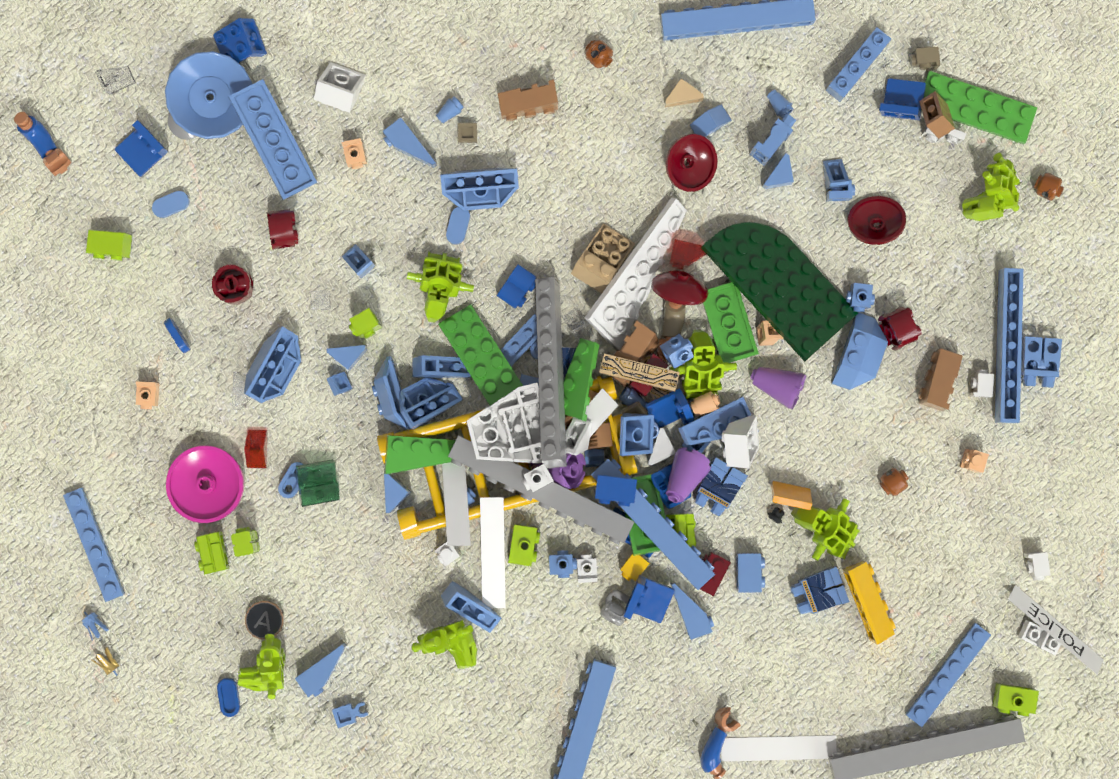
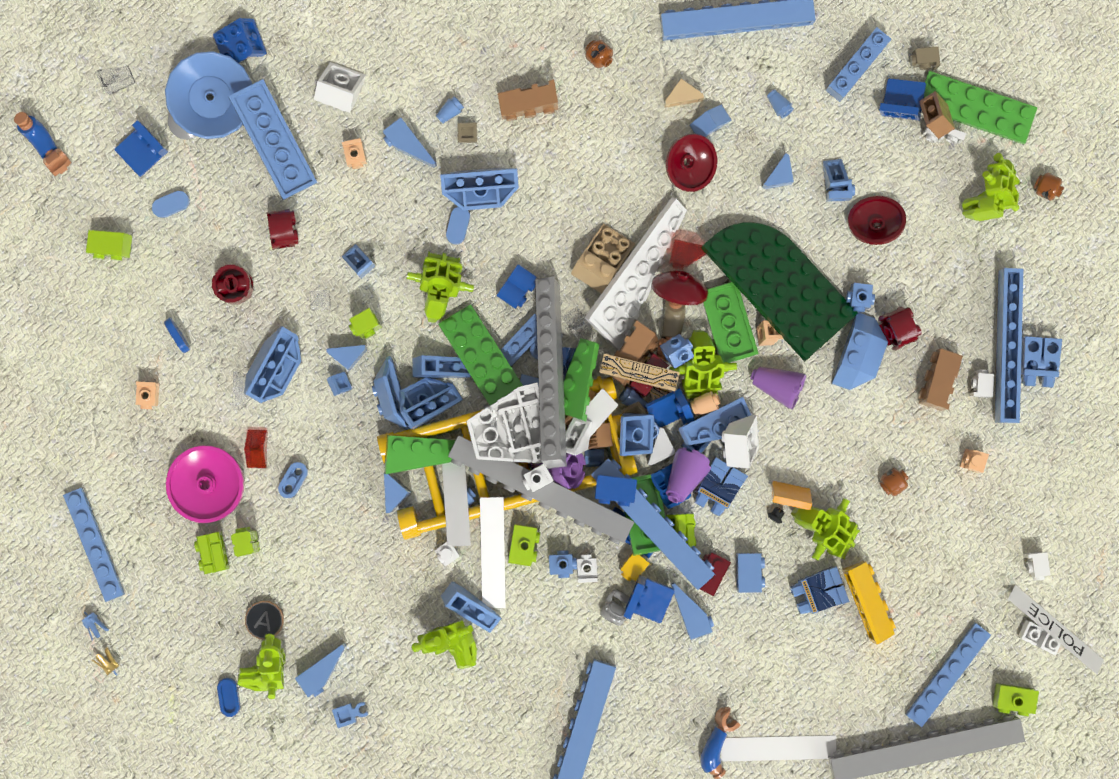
(317, 483): clear green slope -> none
(779, 132): medium blue hips -> none

